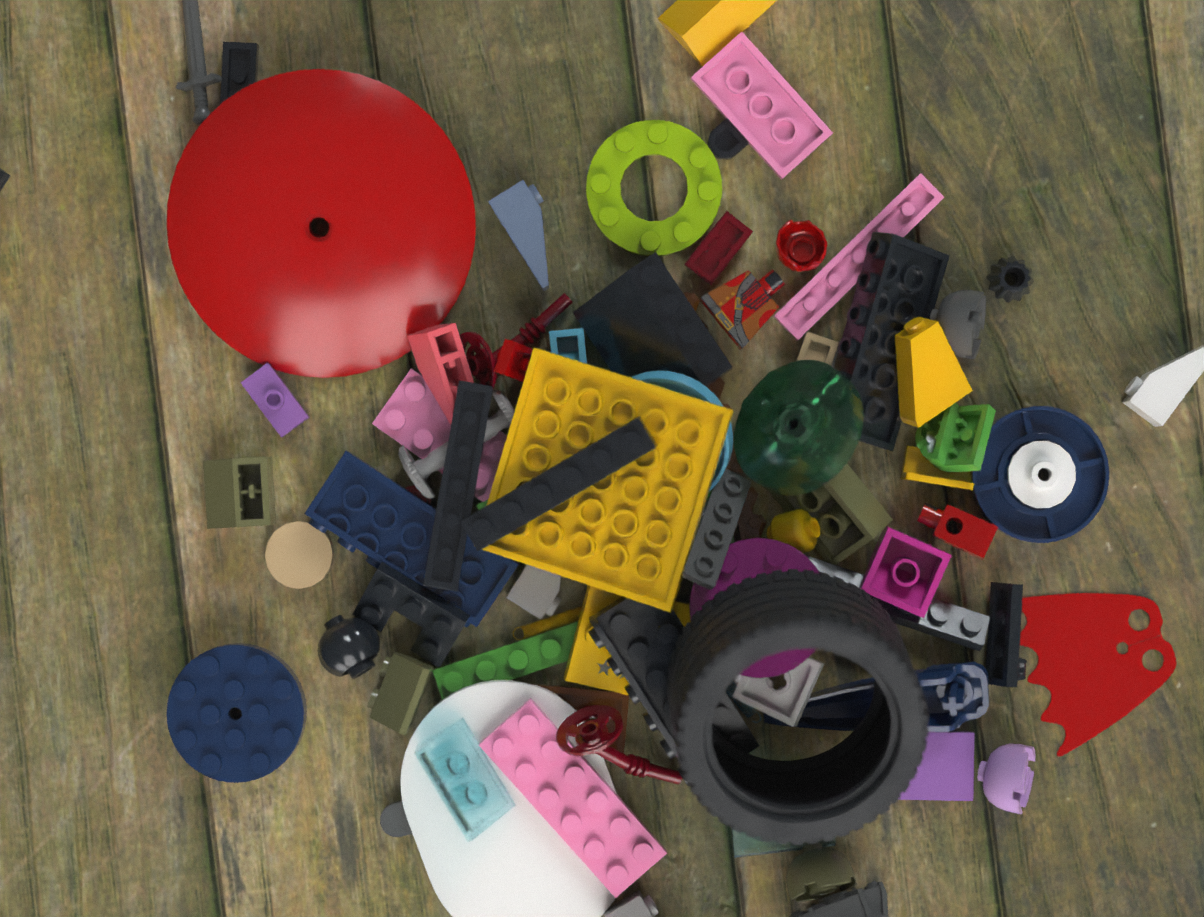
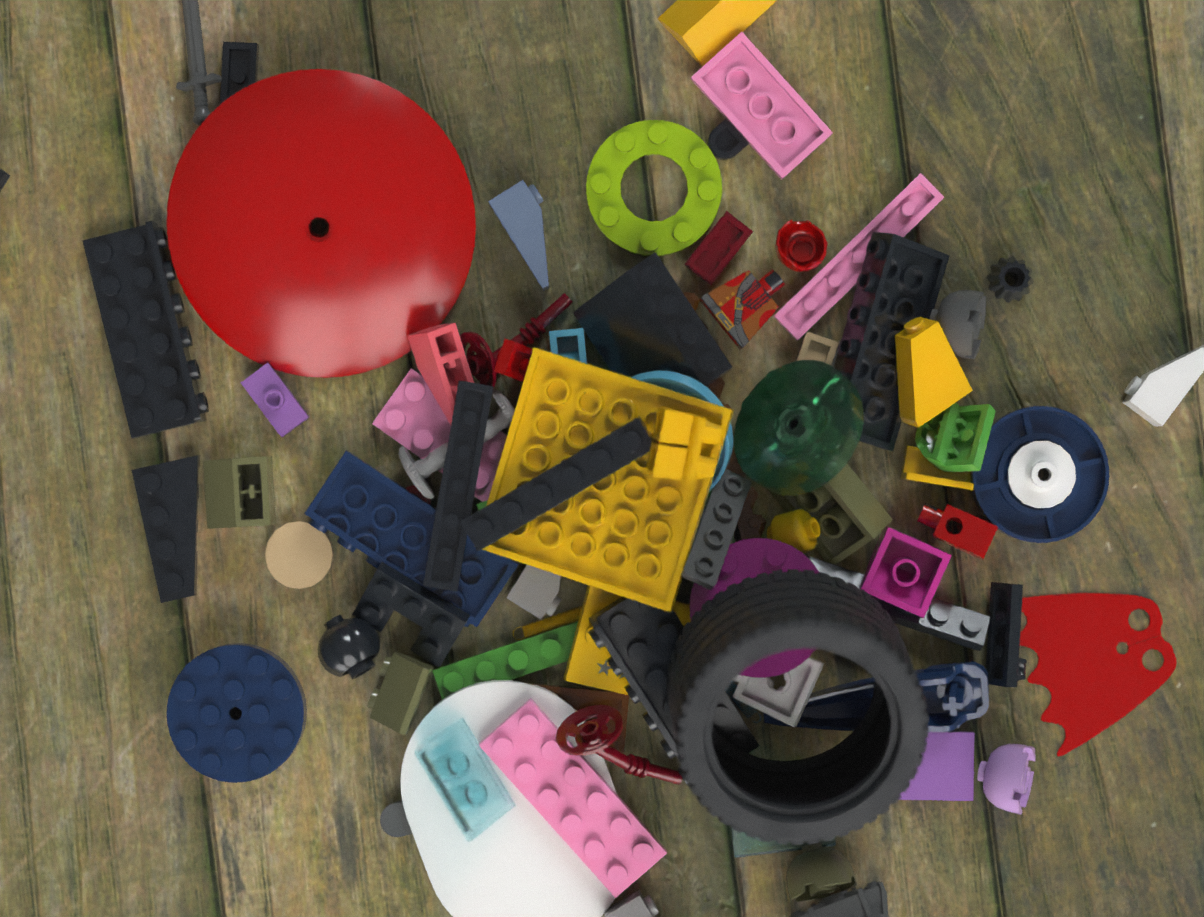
(145, 329): none -> black bracket
(169, 515): none -> black wing
(685, 460): none -> yellow hips

